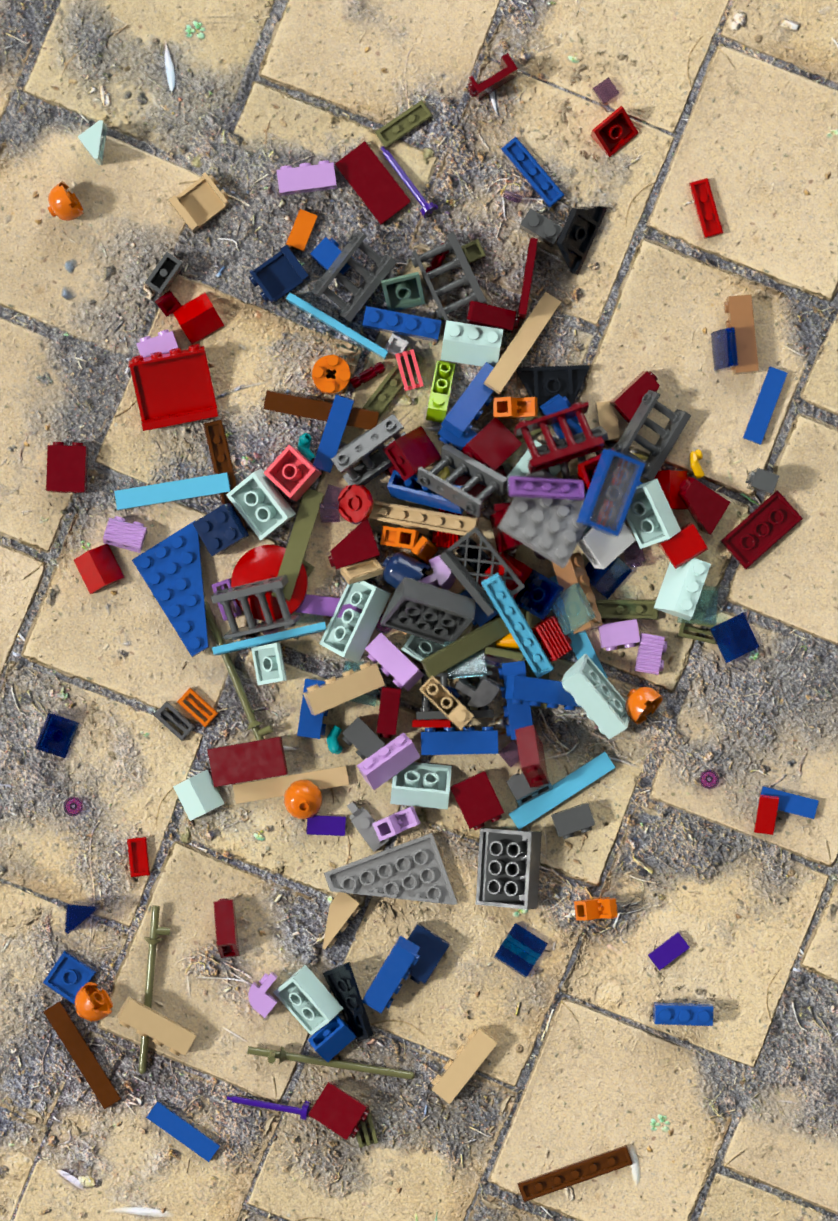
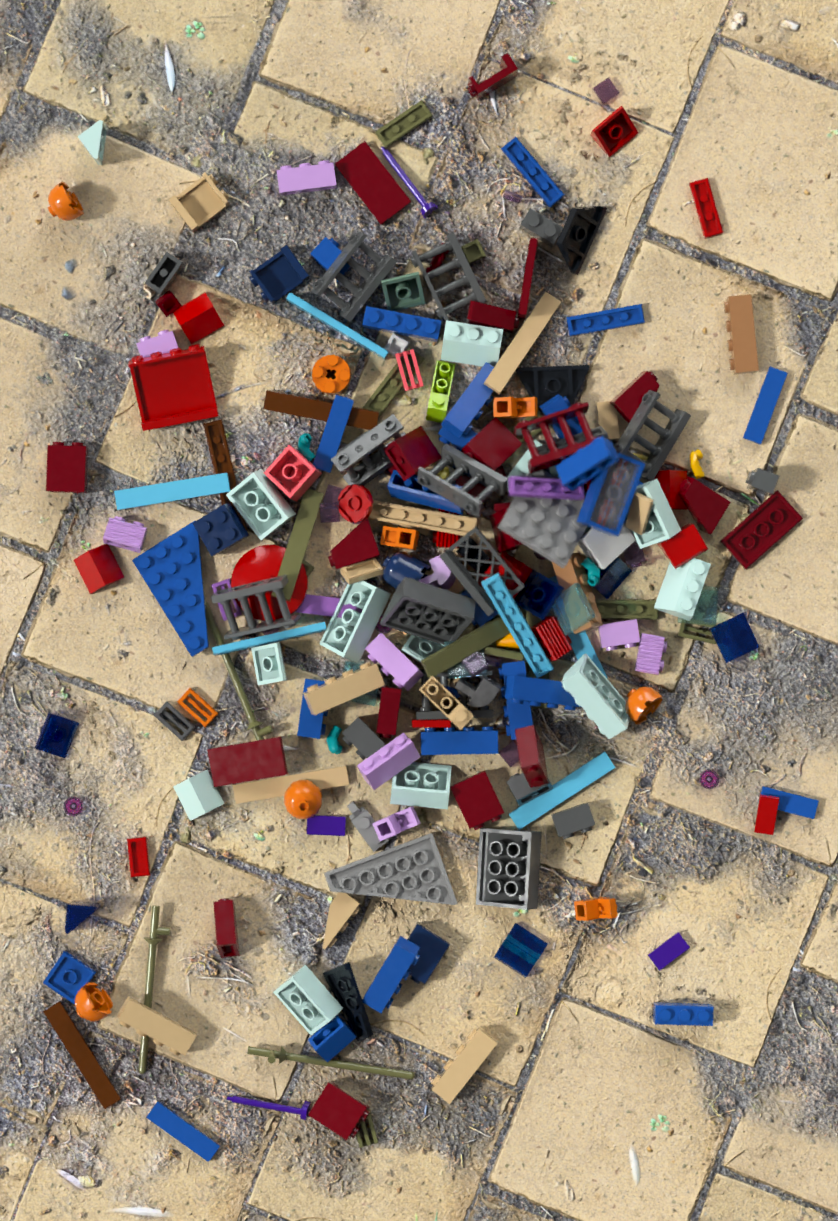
(259, 998): lavender brick -> none
(301, 230): orange tile -> none
(367, 375): dark red axle -> none
(424, 550): orange tile -> none
(475, 664): none -> clear purple tile
(574, 1173): reddish brown tile -> none
(587, 463): none -> blue brick
(593, 571): none -> teal arm
(605, 320): none -> blue tile
(639, 513): none -> tan tile
(724, 349): clear blue slope -> none

